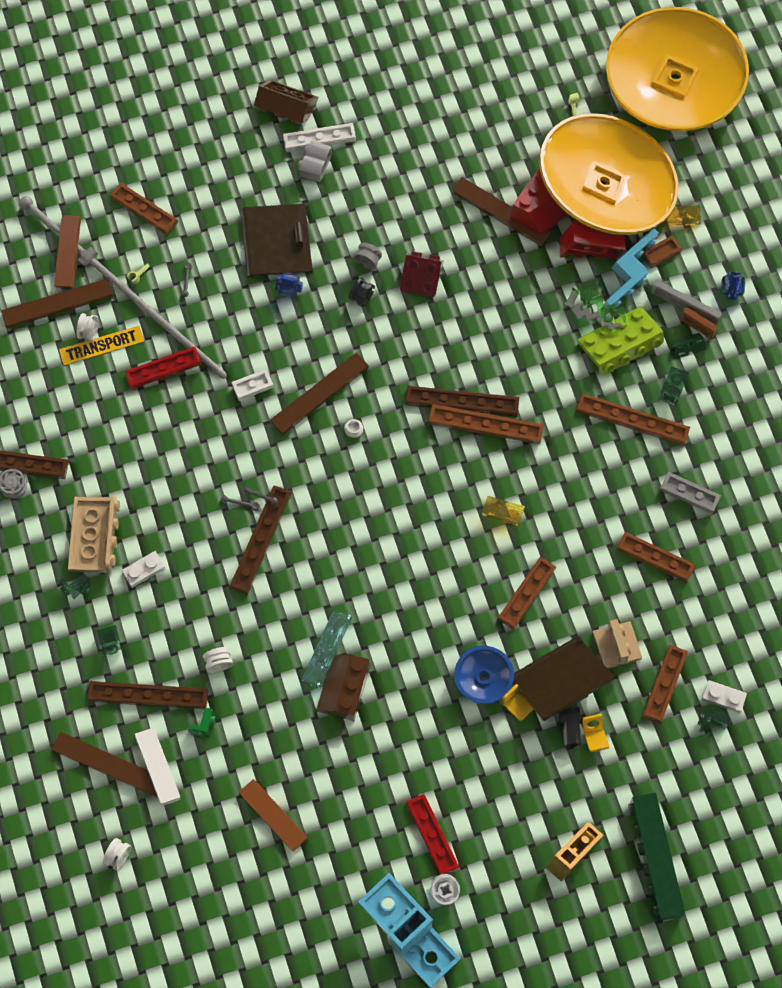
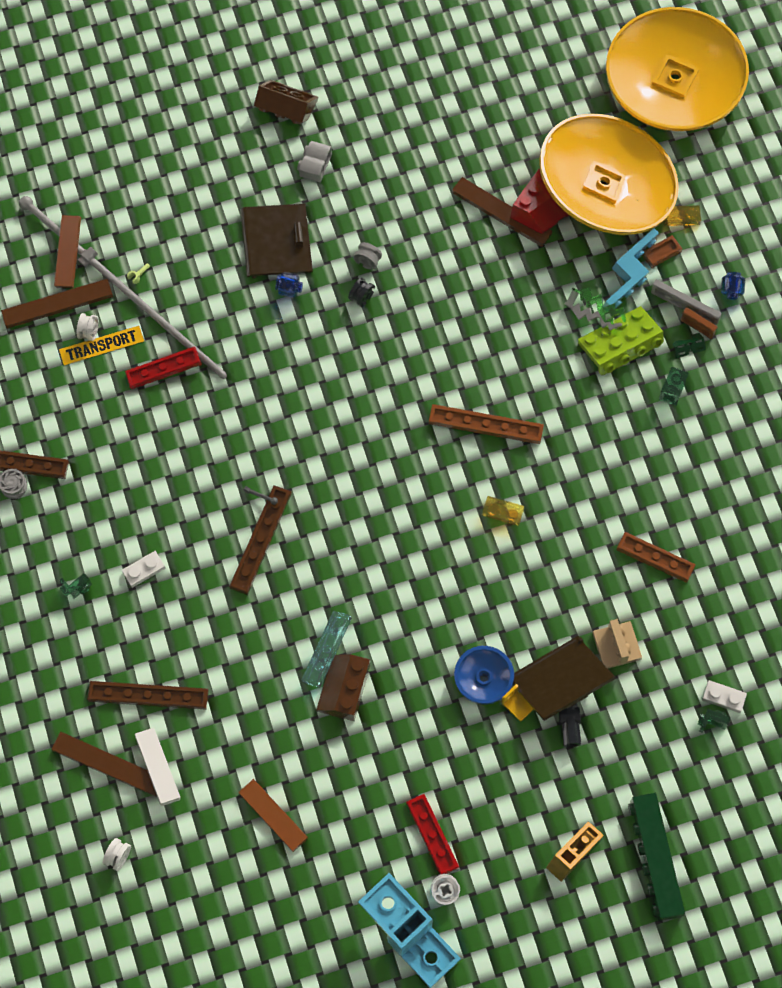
(93, 534): tan bracket -> none
(109, 640): clear green bracket -> none
(144, 208): dark orange tile -> none
(188, 267): dark grey hinge -> none
(208, 721): green bracket -> none
(217, 659): white wheel -> none
(252, 384): white plate -> none
(255, 506): dark grey hinge -> none
(319, 393): reddish brown tile -> none
(326, 135): white tile -> none
(353, 428): white plate -> none
(421, 274): dark red bracket -> none
(463, 400): reddish brown tile -> none
(526, 593): dark orange tile -> none
(573, 100): yellowish green hand -> none
(588, 241): red wedge -> none
(595, 735): yellow bracket -> none
(633, 419): dark orange tile -> none
(665, 684): dark orange tile -> none
(690, 492): light grey plate -> none

